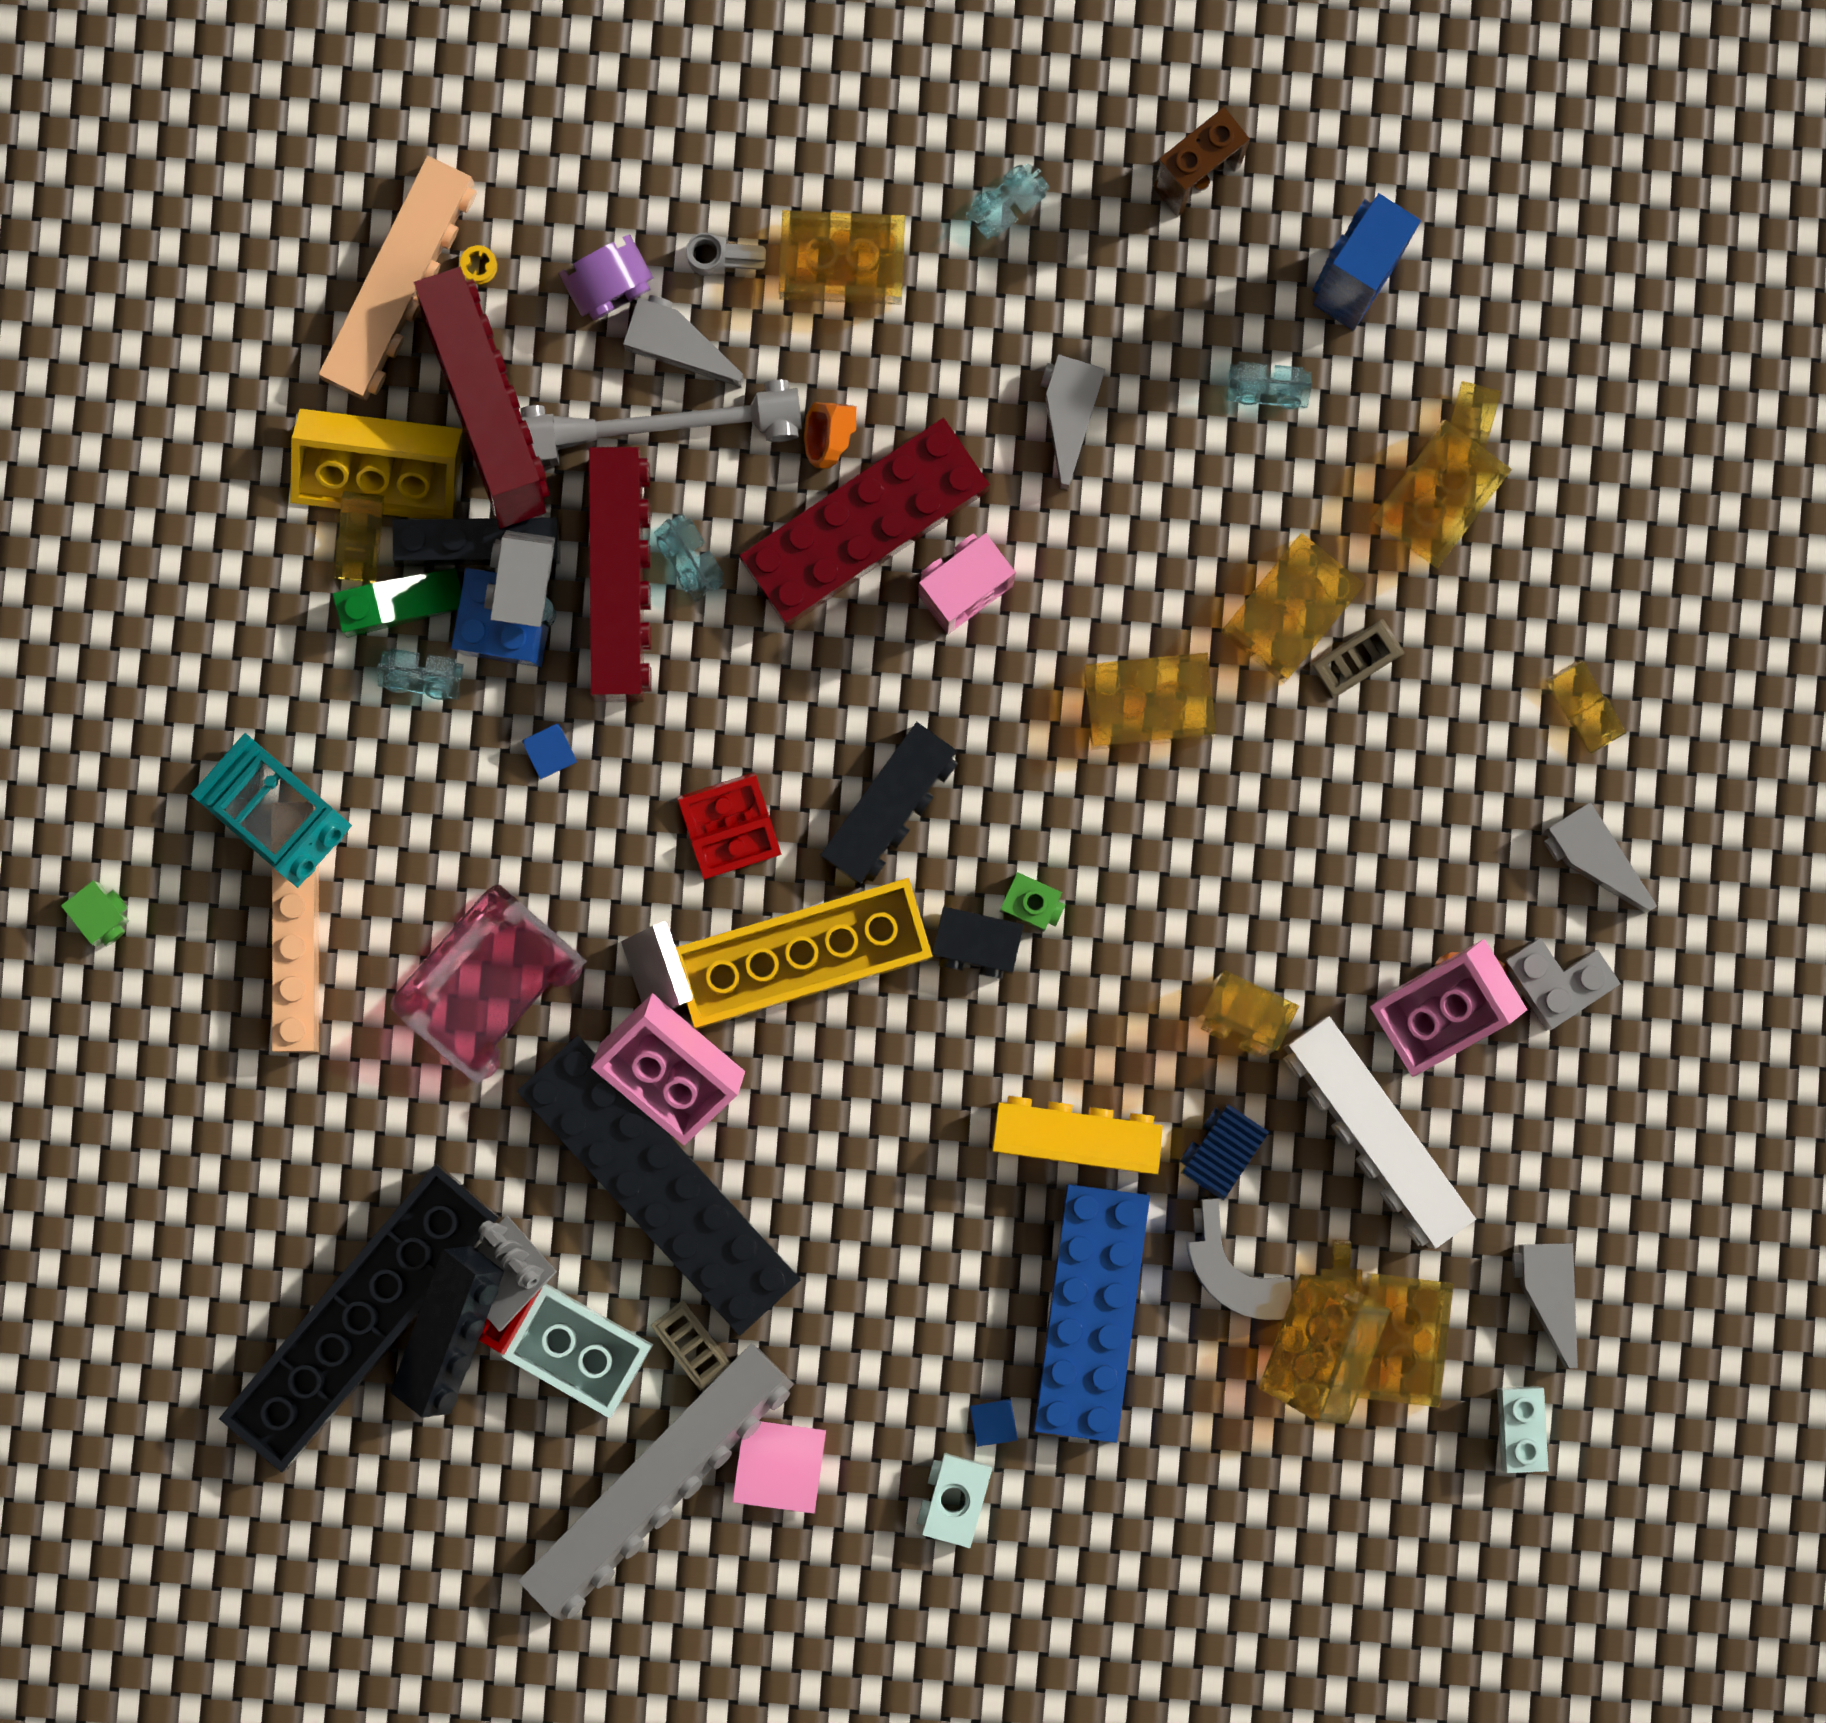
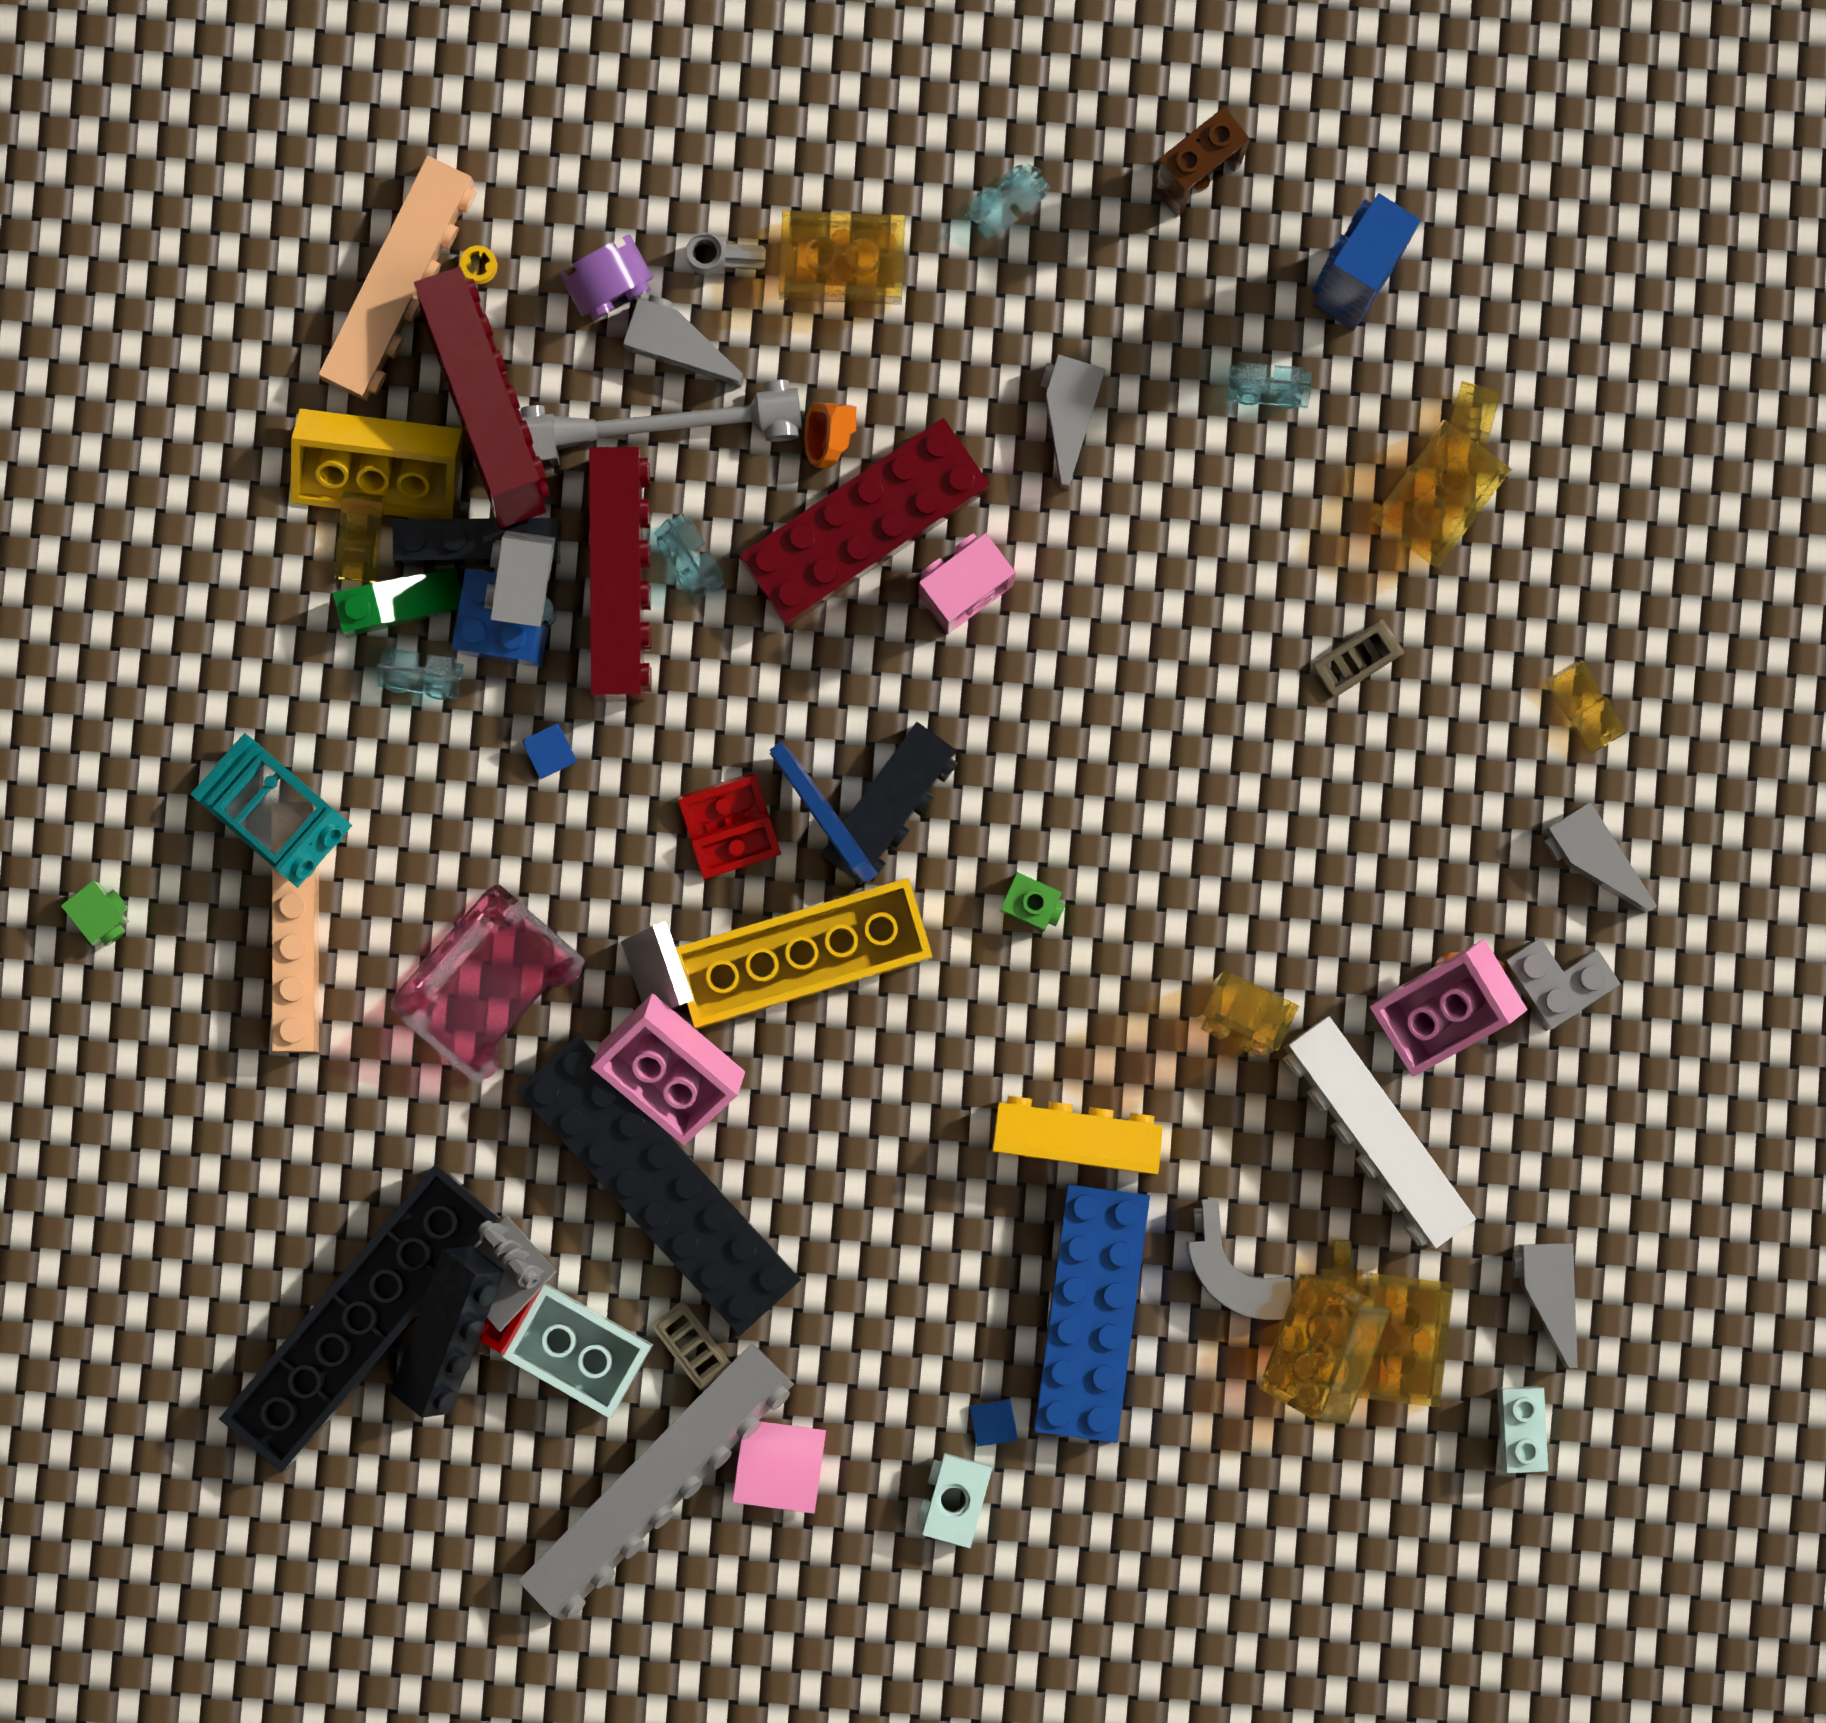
(823, 812): none -> blue tile
(977, 942): black brick -> none
(1149, 701): clear yellow brick -> none
(1223, 1151): dark blue brick -> none
(1292, 608): clear yellow brick -> none

